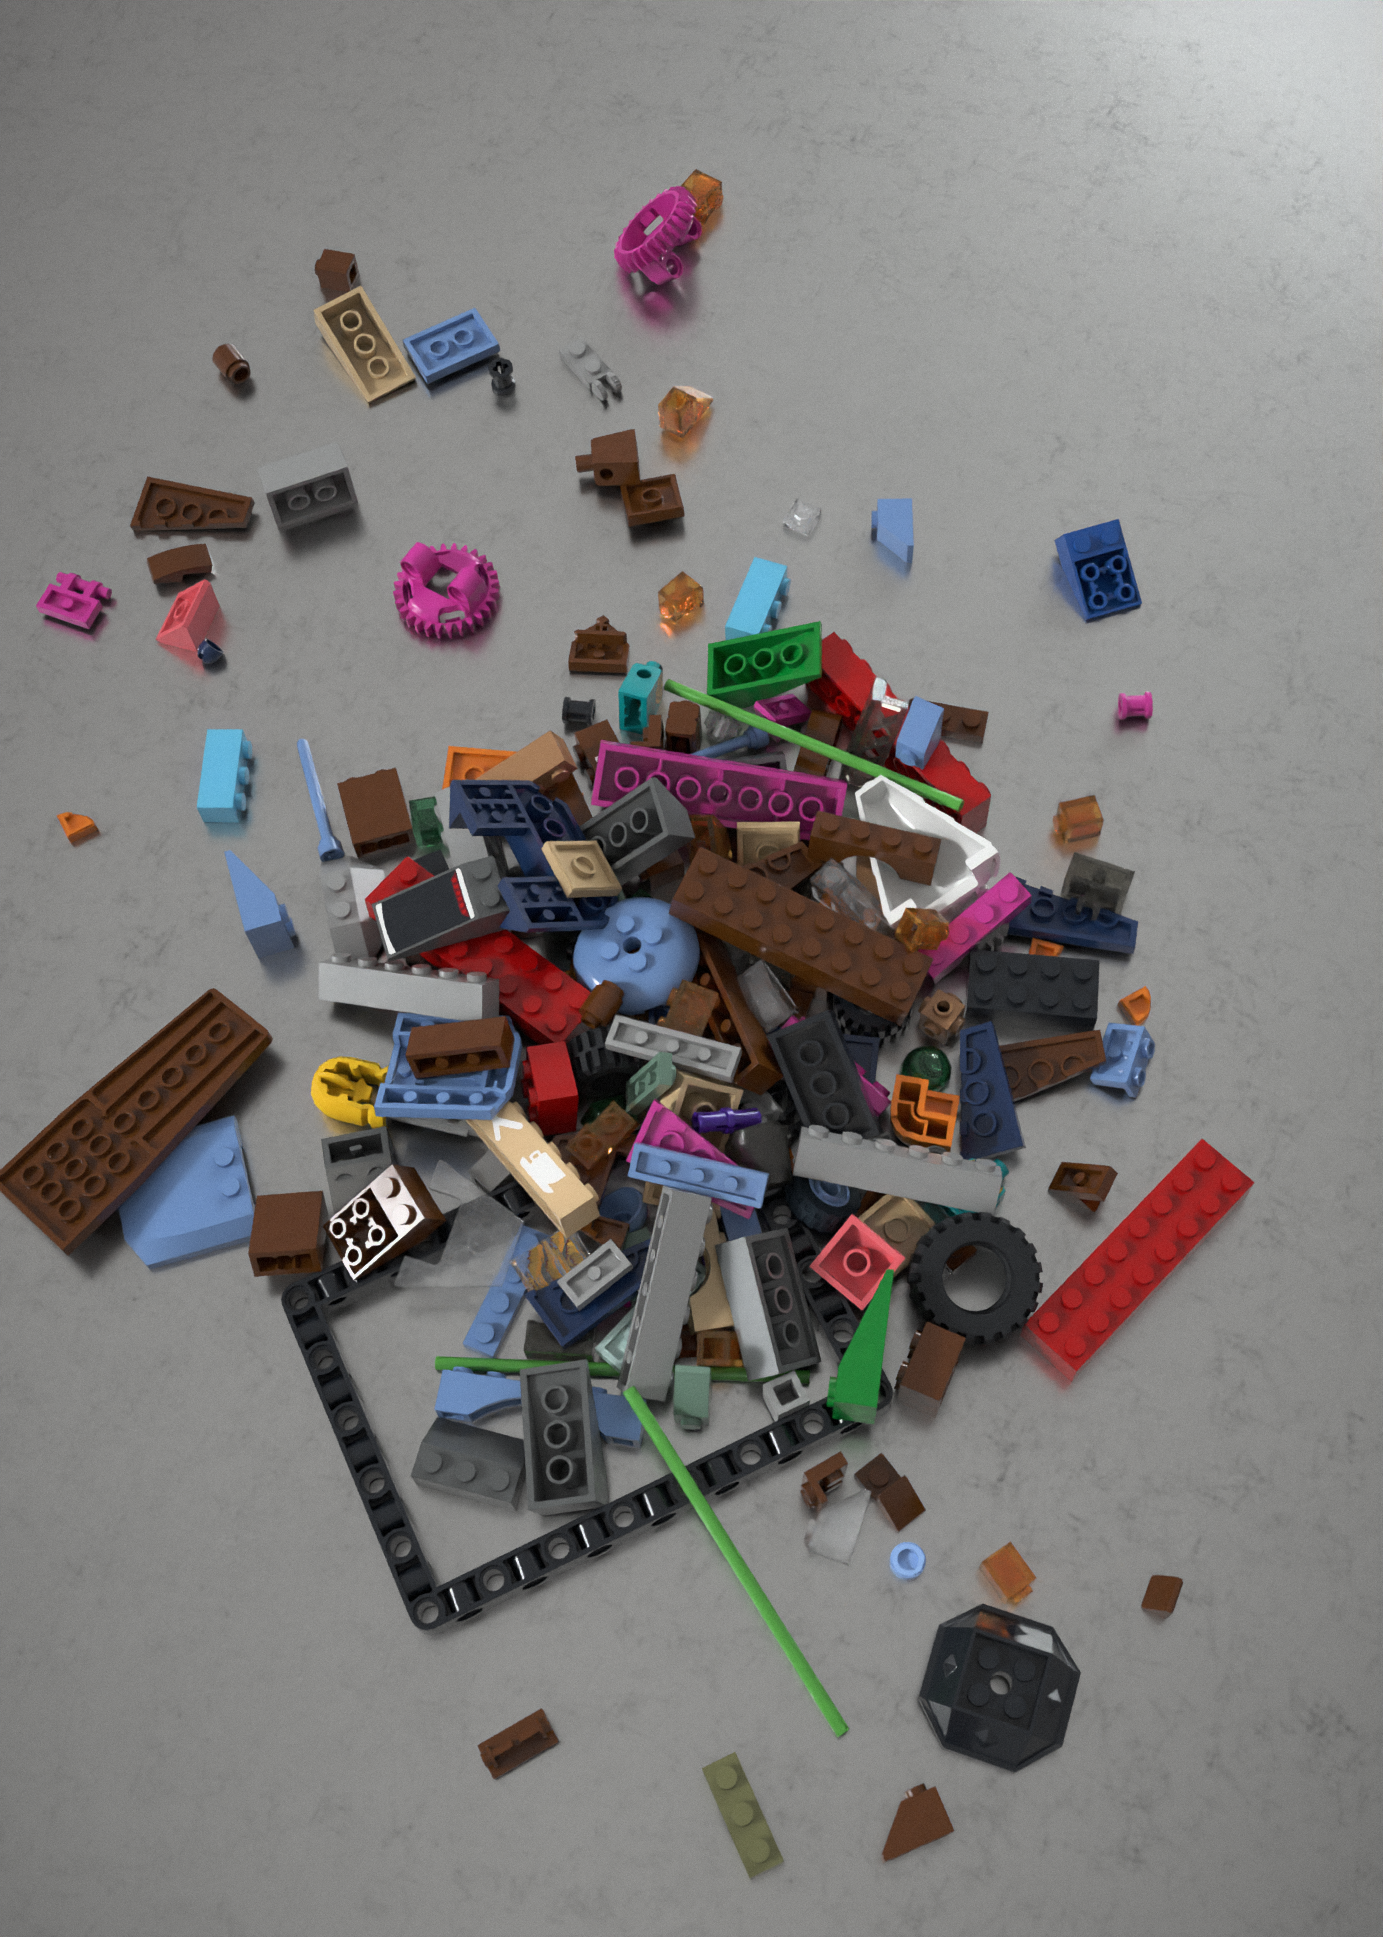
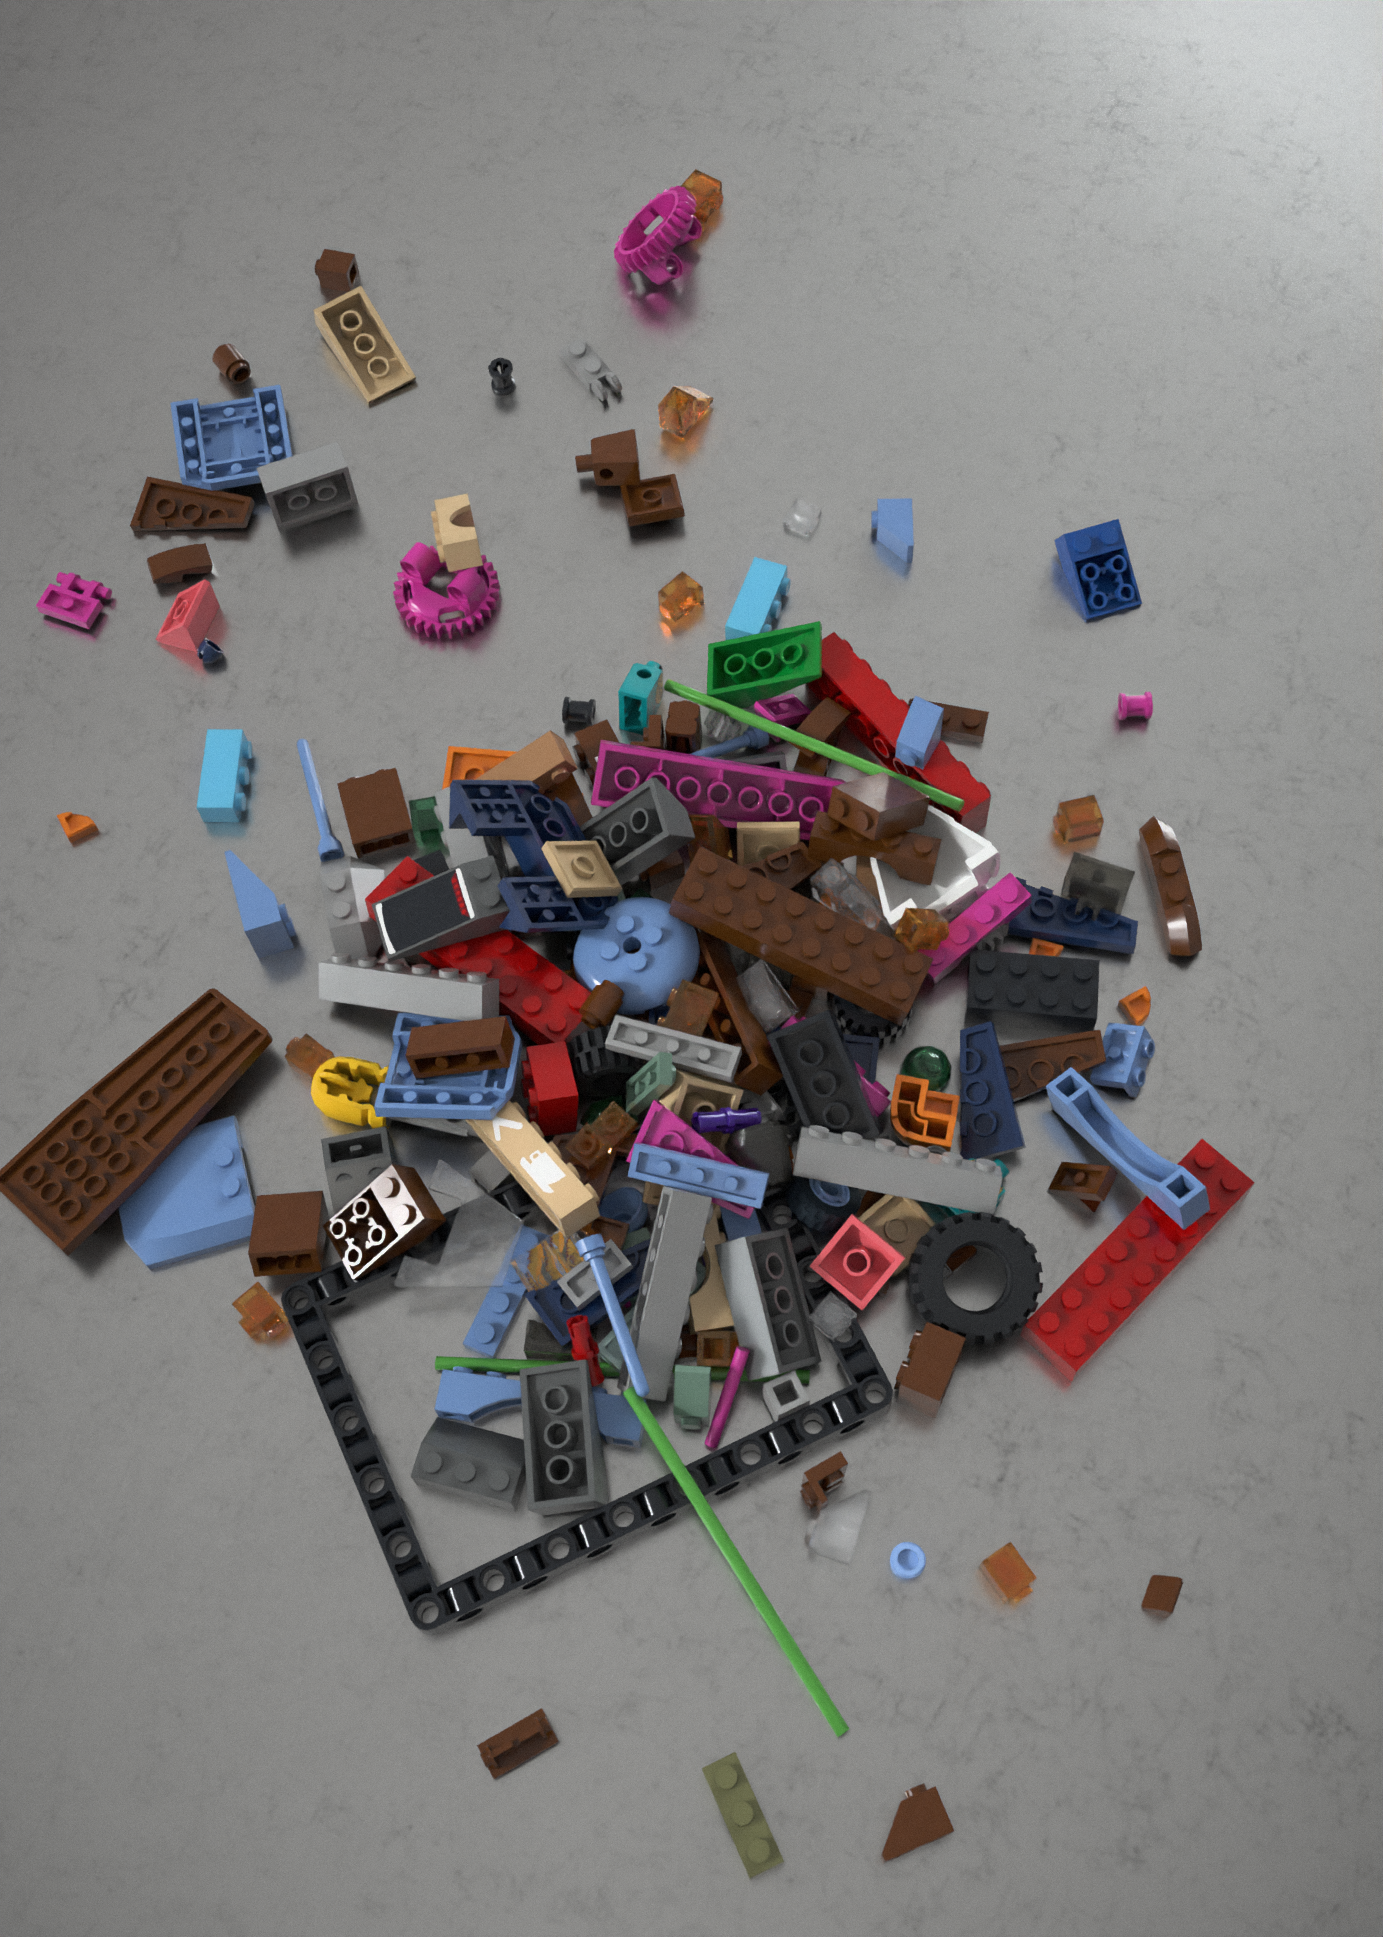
(229, 439): none -> medium blue wedge
(260, 1313): none -> clear orange brick
(297, 1056): none -> clear orange brick
(451, 345): medium blue plate -> none
(456, 533): none -> tan arch
(585, 1347): none -> red pin
(593, 1250): none -> medium blue piece
(599, 649): reddish brown slope -> none
(727, 1397): none -> dark pink bar
(823, 724): none -> reddish brown slope
(832, 1317): none -> clear plate
(857, 1384): green slope -> none
(867, 724): clear smoke fence -> none
(878, 806): none -> reddish brown brick
(890, 1492): reddish brown slope -> none
(941, 1016): medium nougat brick -> none
(993, 1727): black piece -> none
(1162, 1181): none -> medium blue arch
(1170, 888): none -> reddish brown brick

